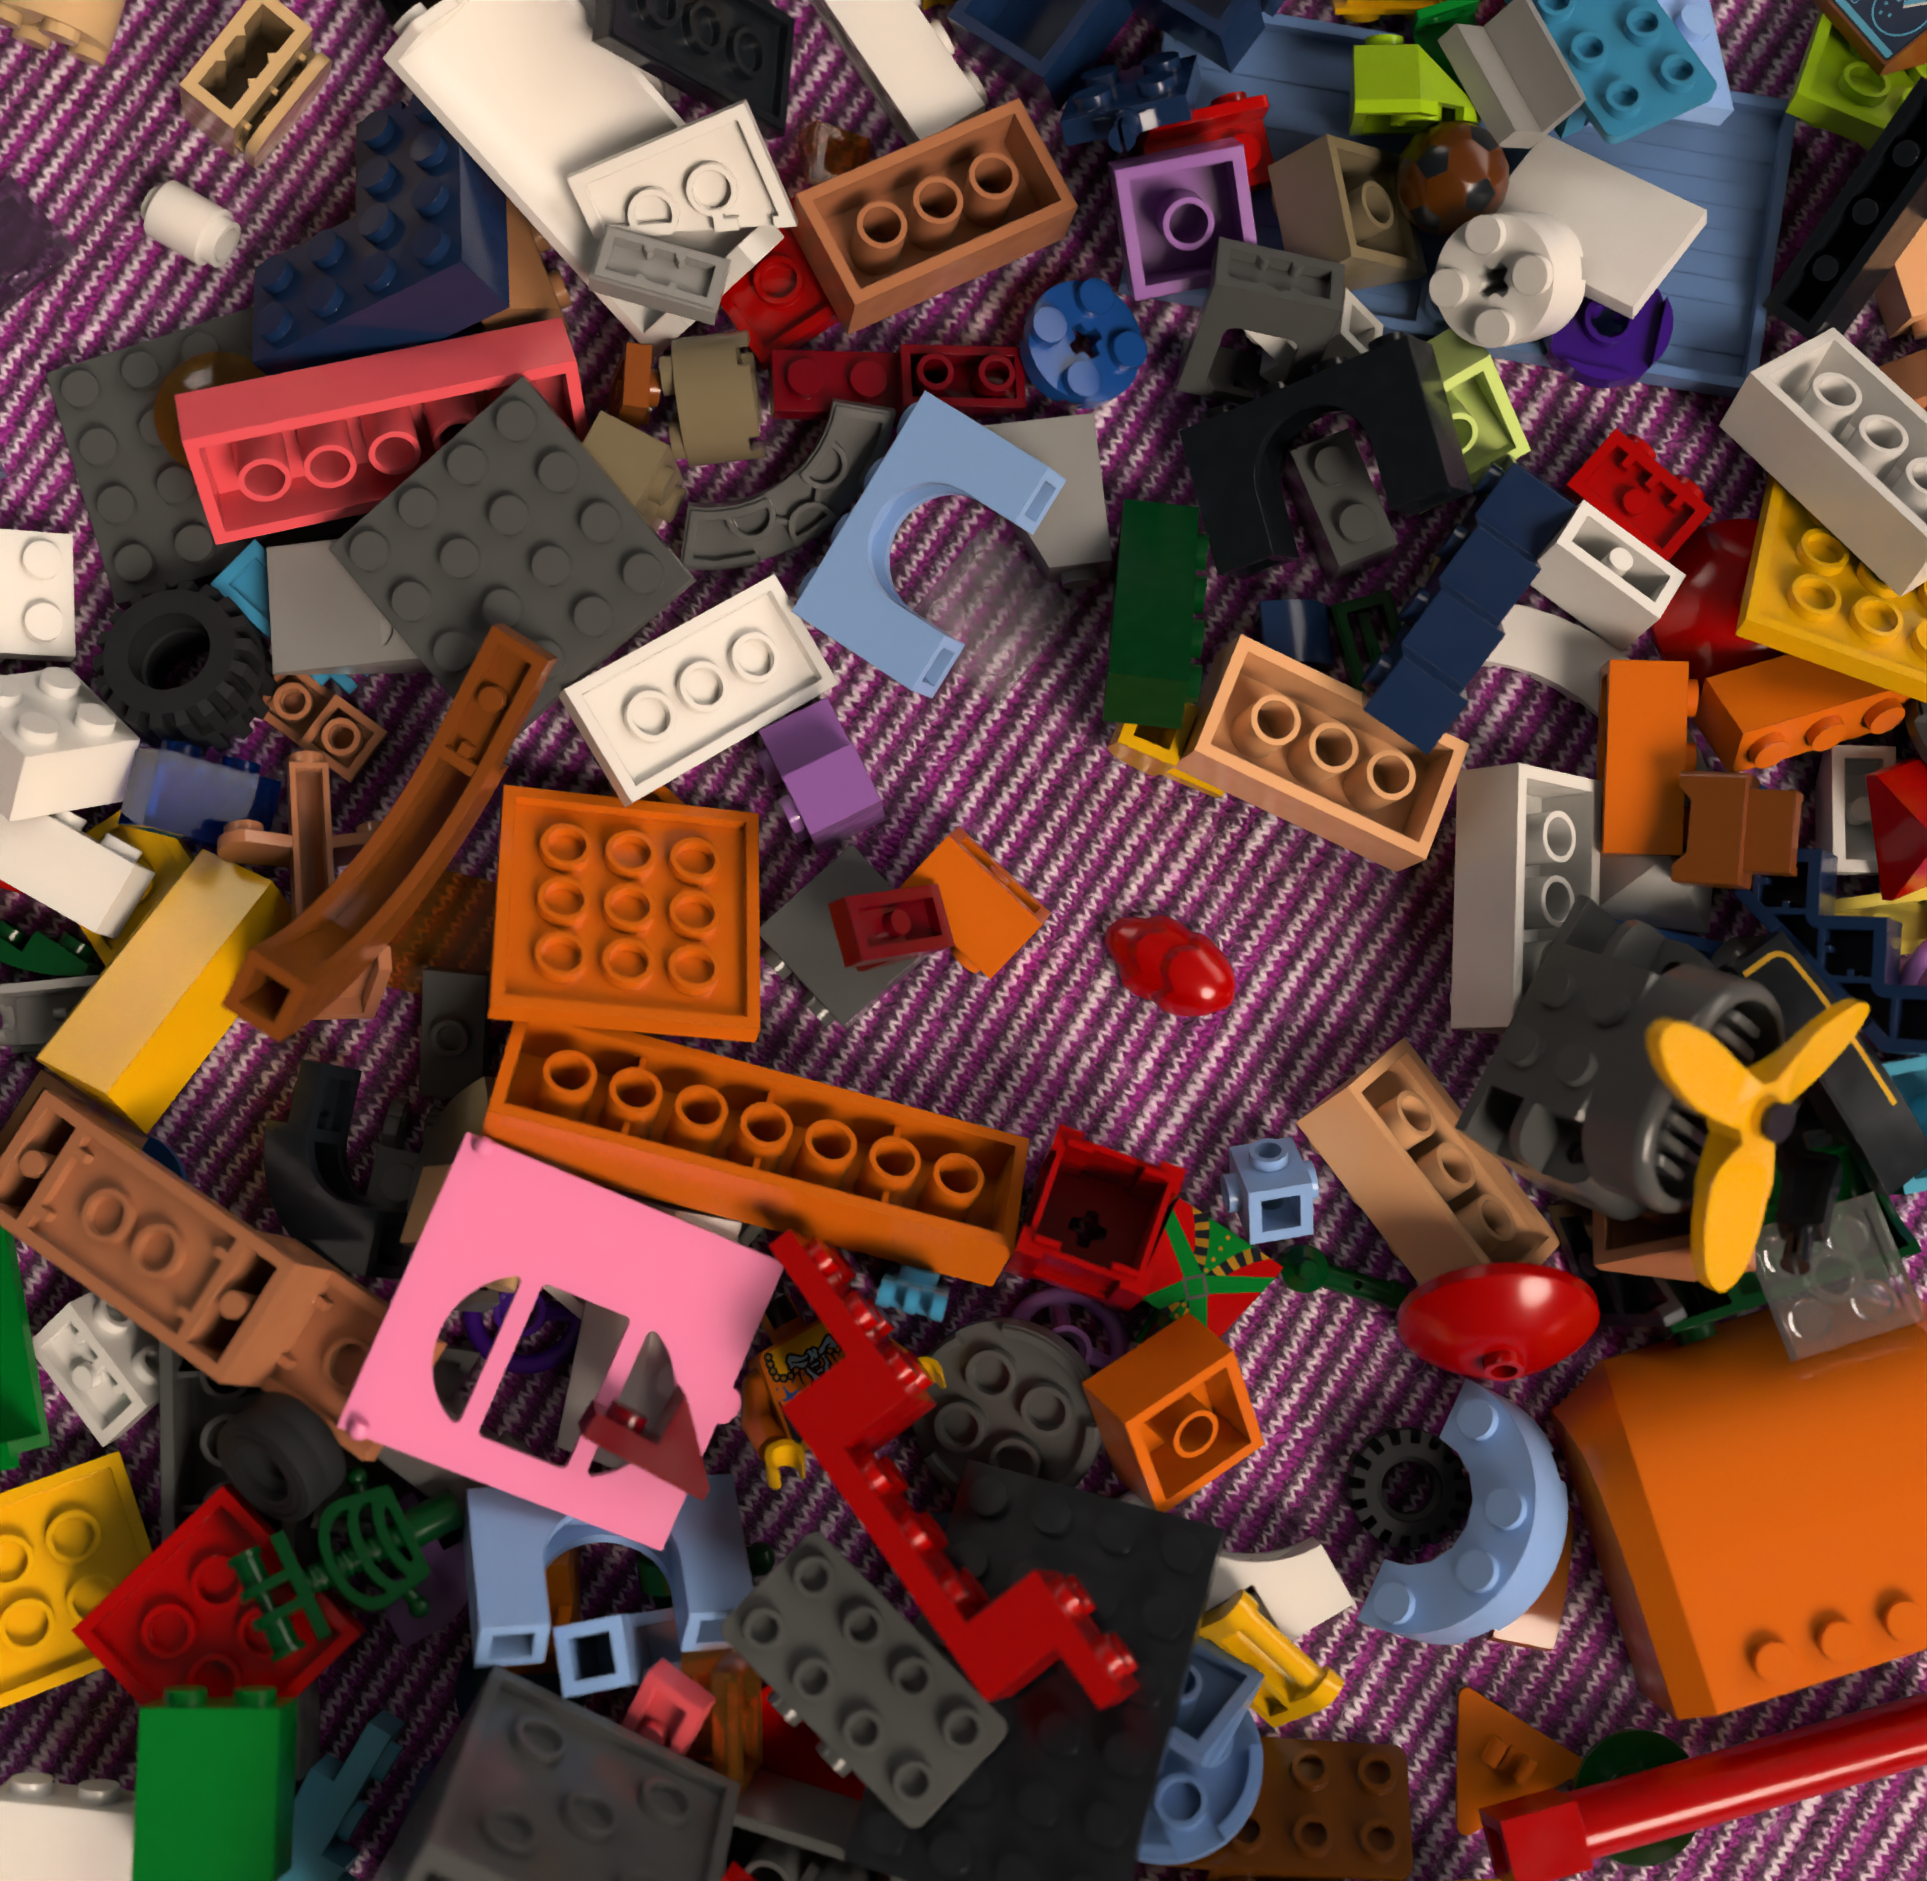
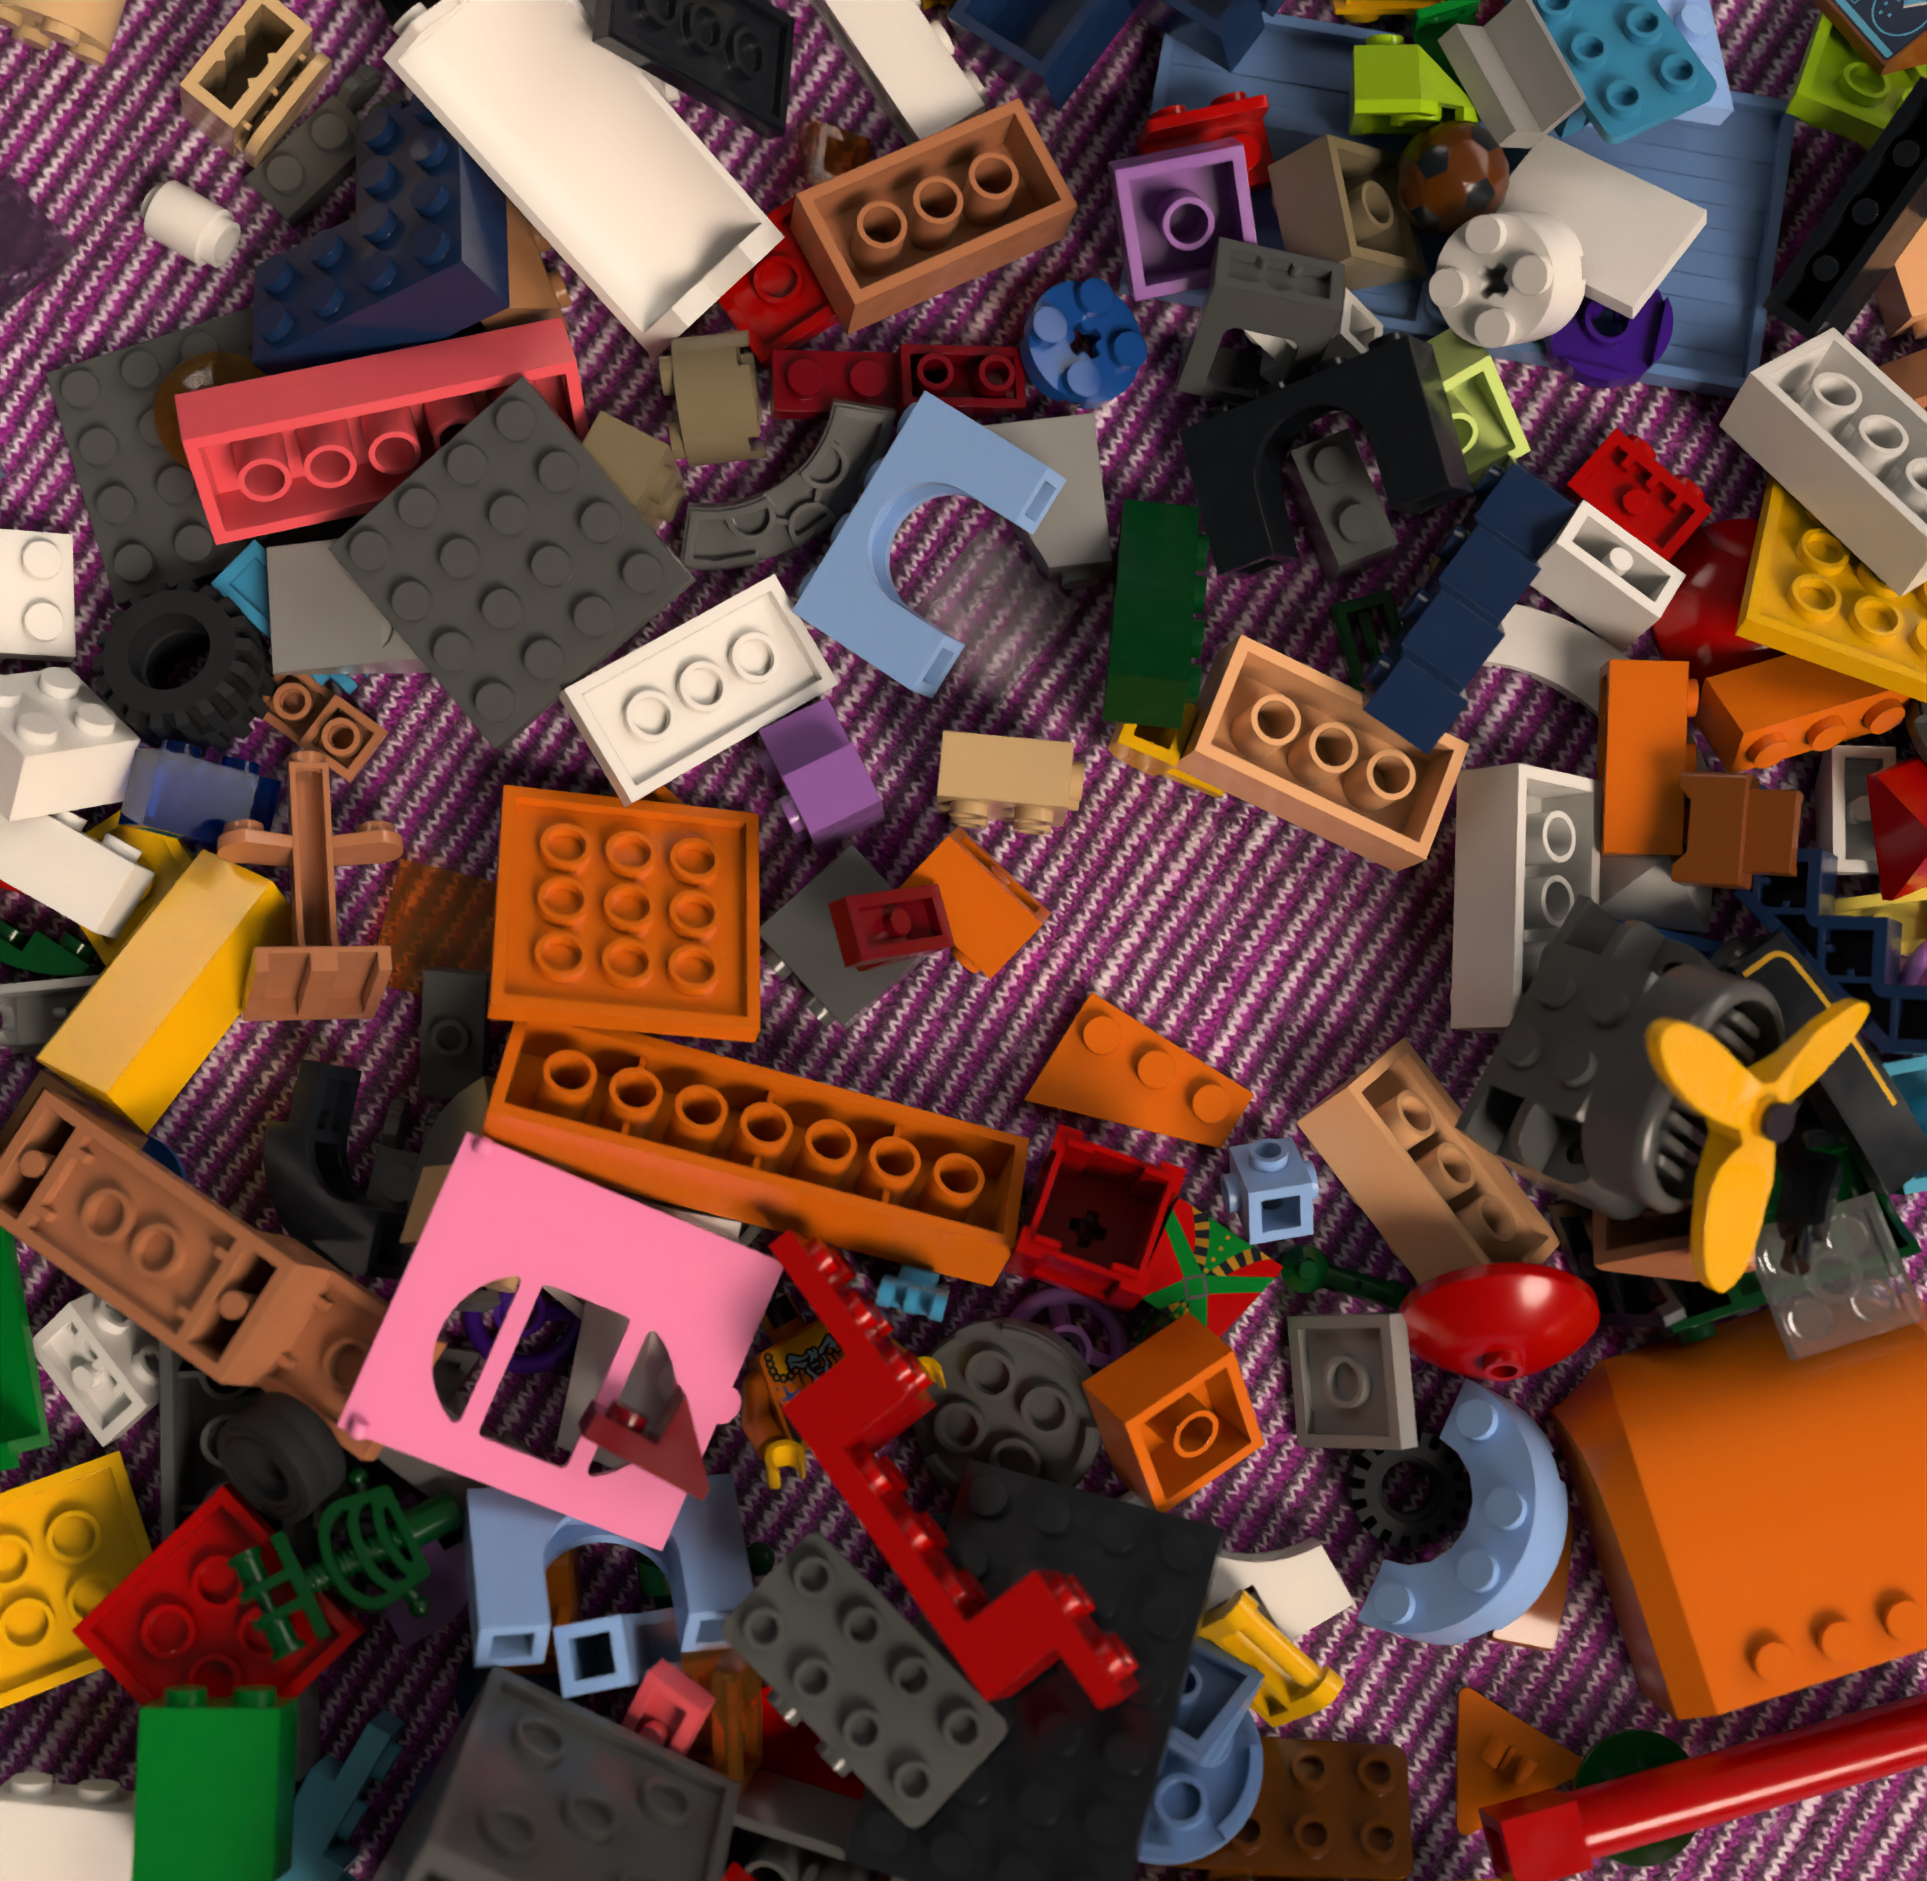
(319, 151): none -> dark grey hinge
(349, 925): dark orange arch -> none
(634, 386): dark orange plate -> none
(659, 274): light grey plate -> none
(688, 180): white wing -> none
(1007, 781): none -> tan brick
(1132, 100): dark blue plate -> none
(1136, 1078): none -> orange wing
(1171, 965): red arm -> none
(1296, 630): dark blue brick -> none
(1352, 1381): none -> light grey plate

